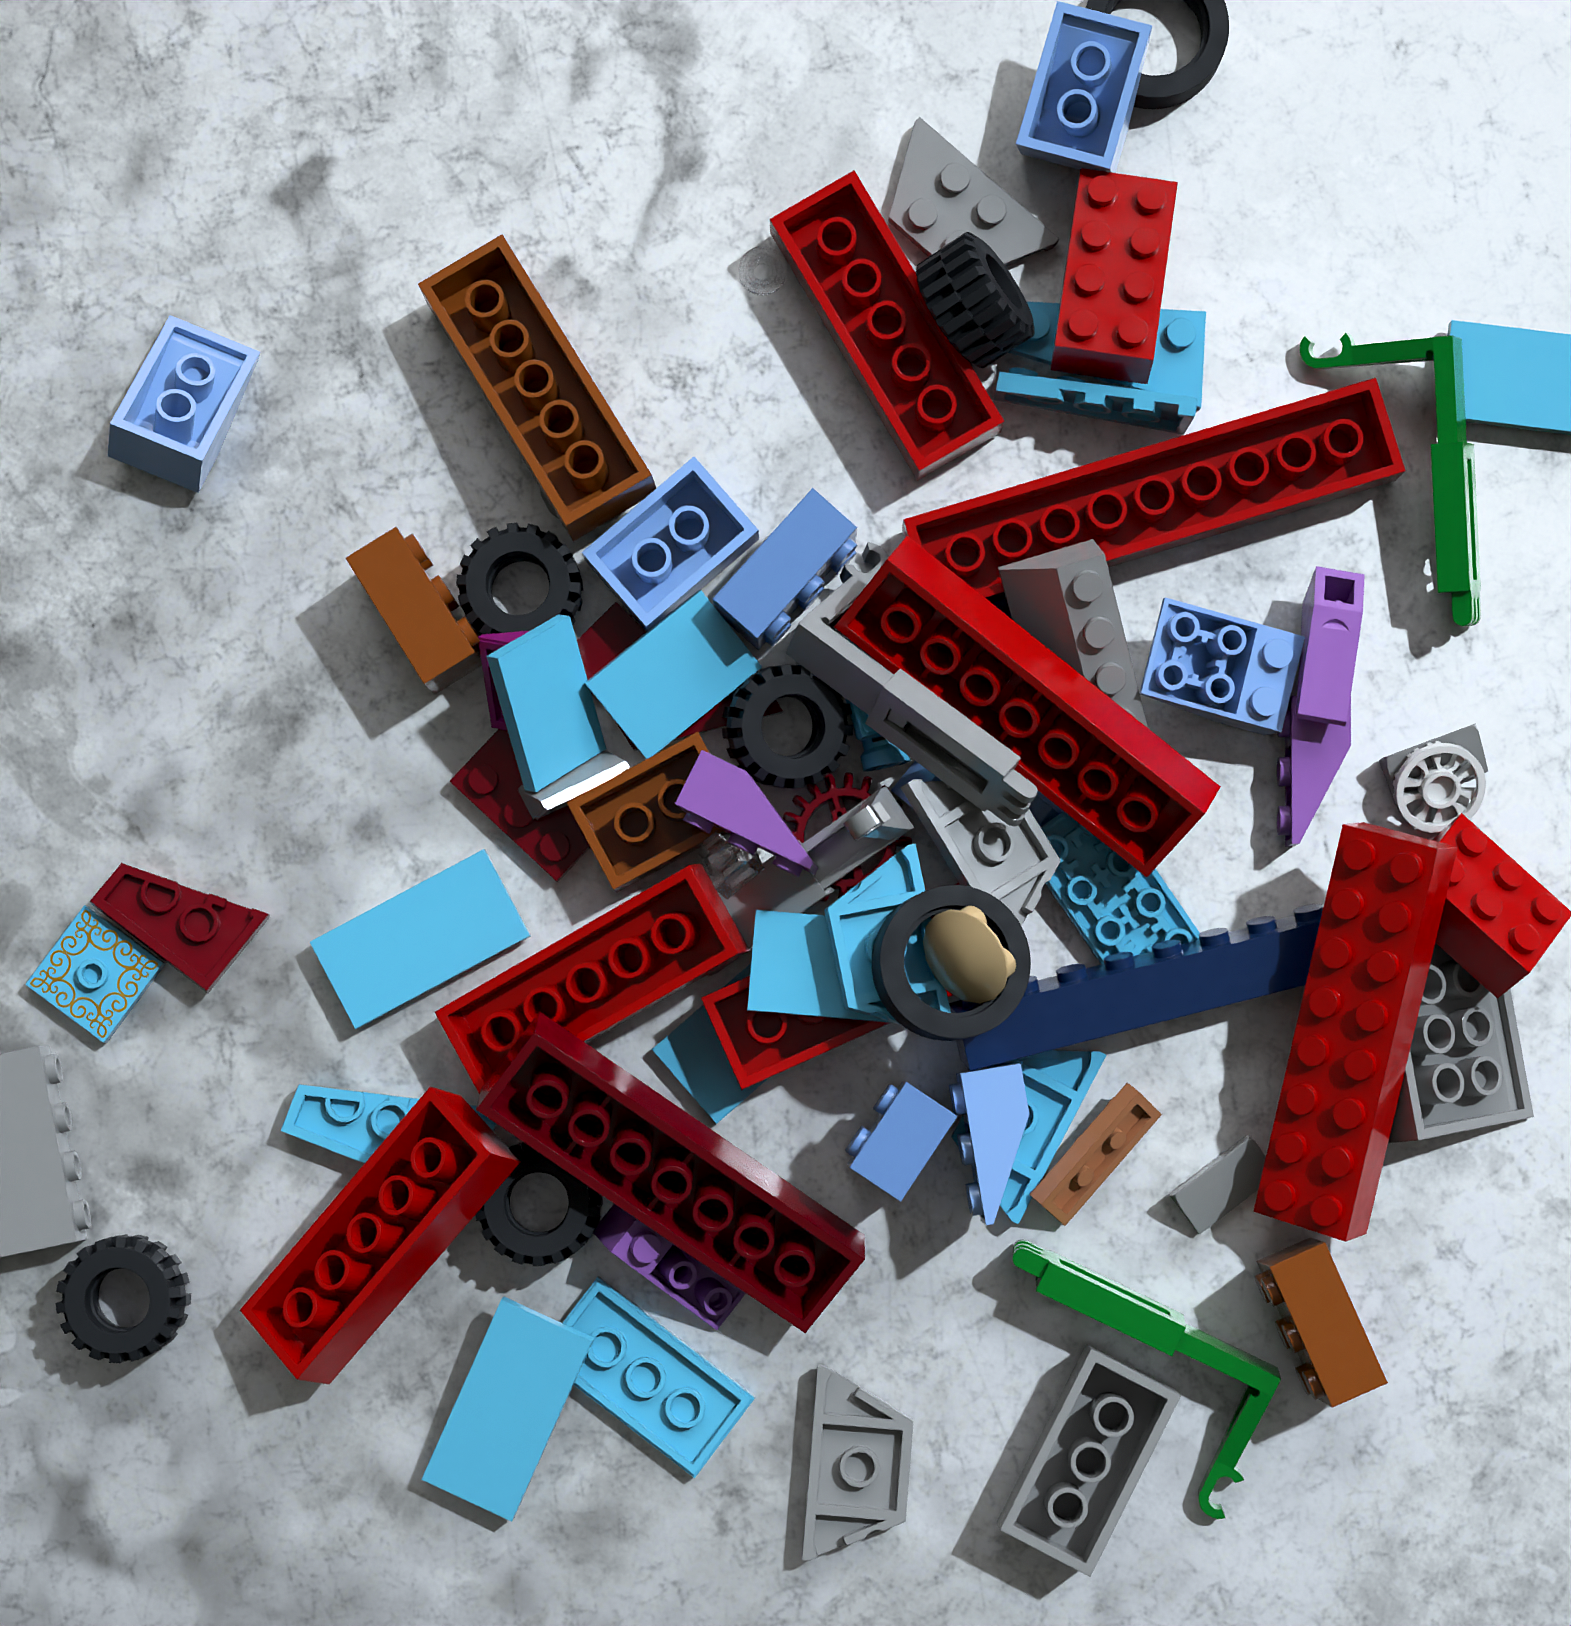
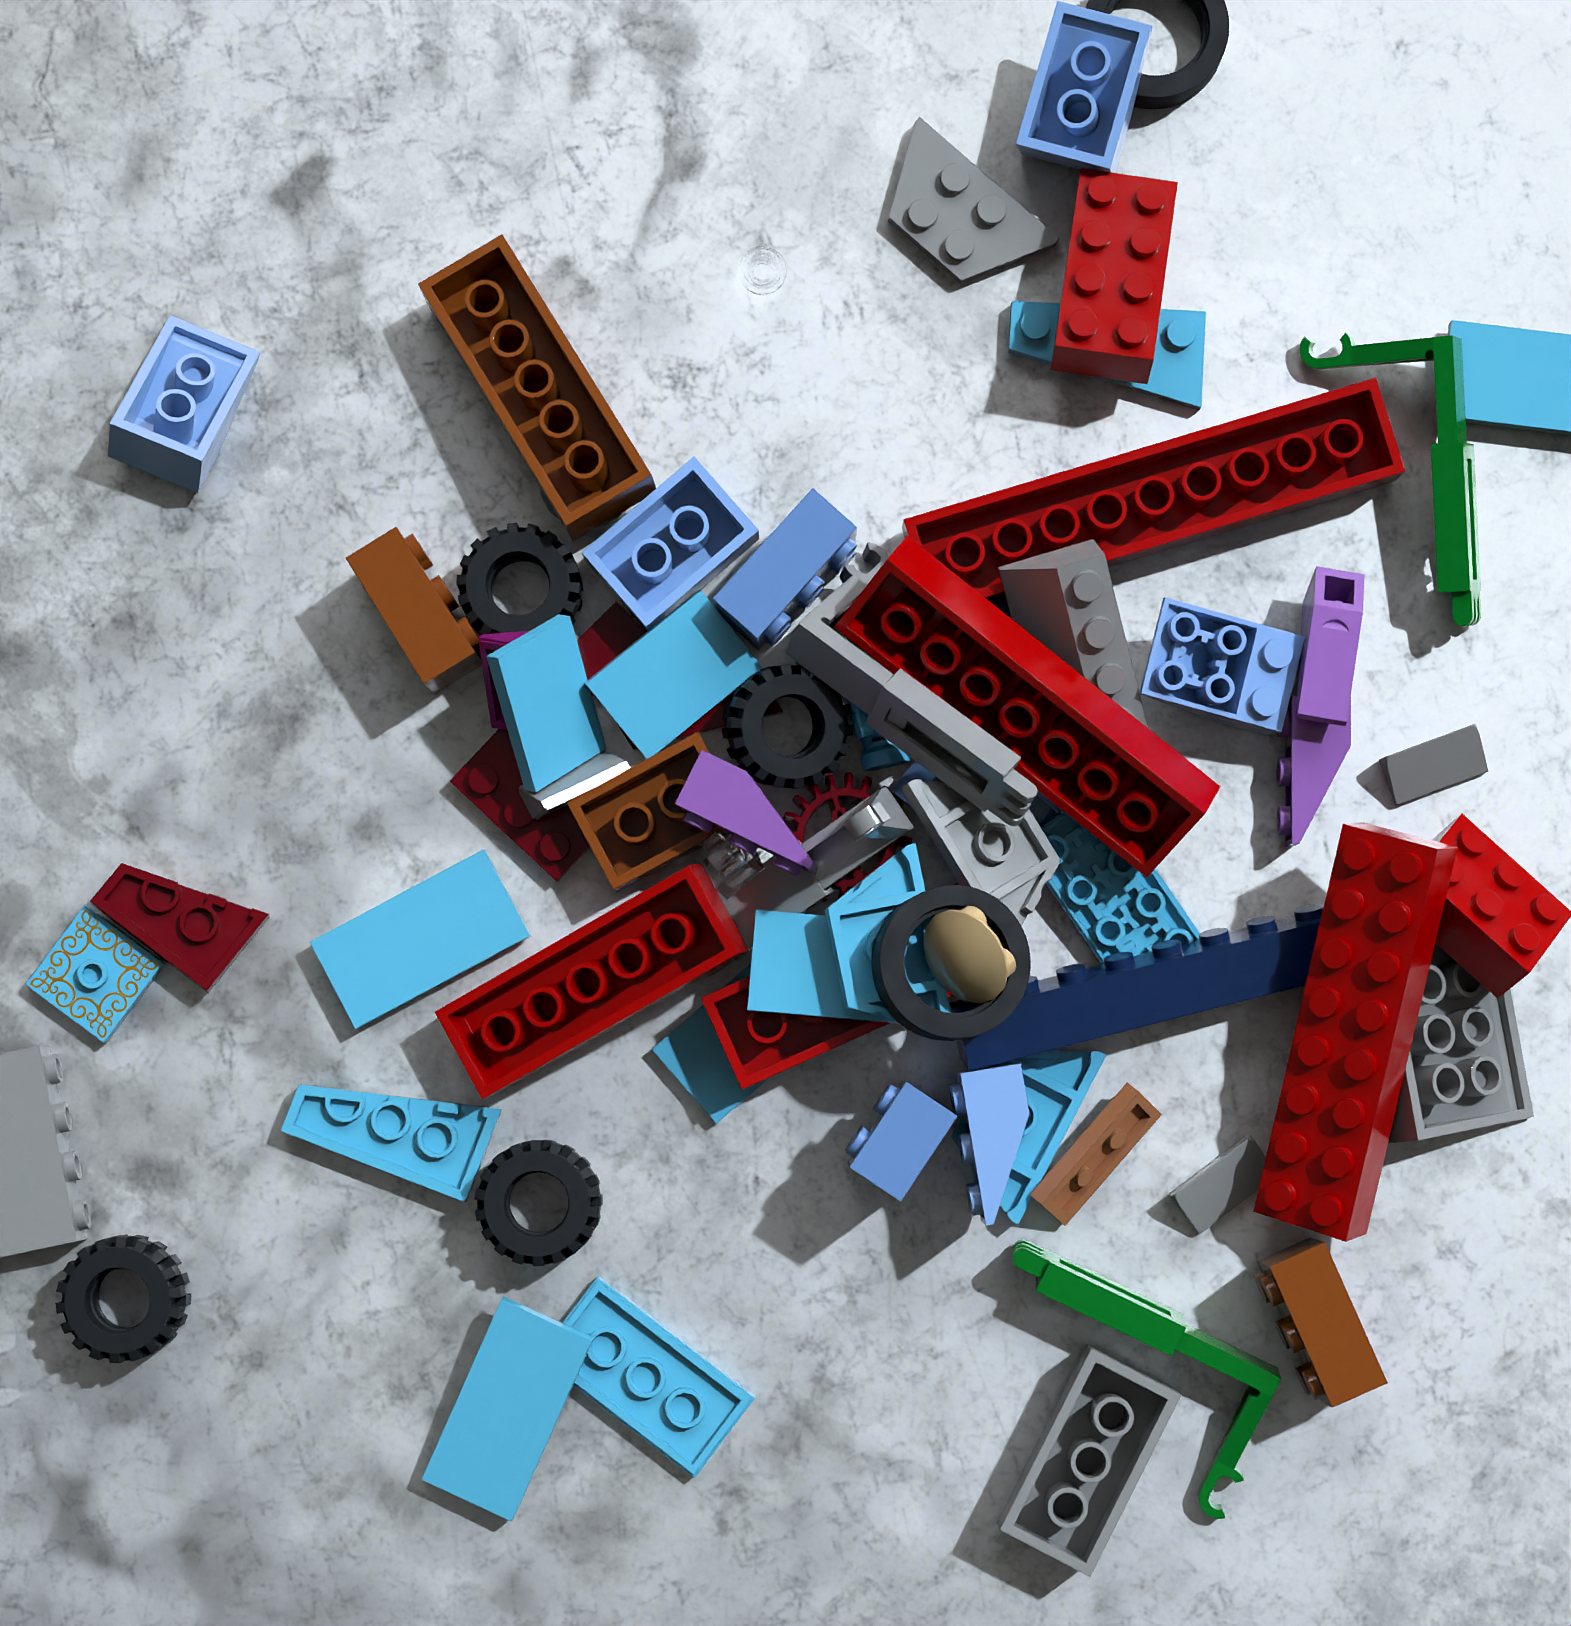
(379, 1236): red brick -> none
(668, 1267): medium lavender slope -> none
(672, 1172): dark red brick -> none
(855, 1465): light grey wing -> none
(883, 325): red brick -> none
(974, 300): black tyre -> none
(1102, 402): medium azure wing -> none
(1438, 785): white wheel -> none

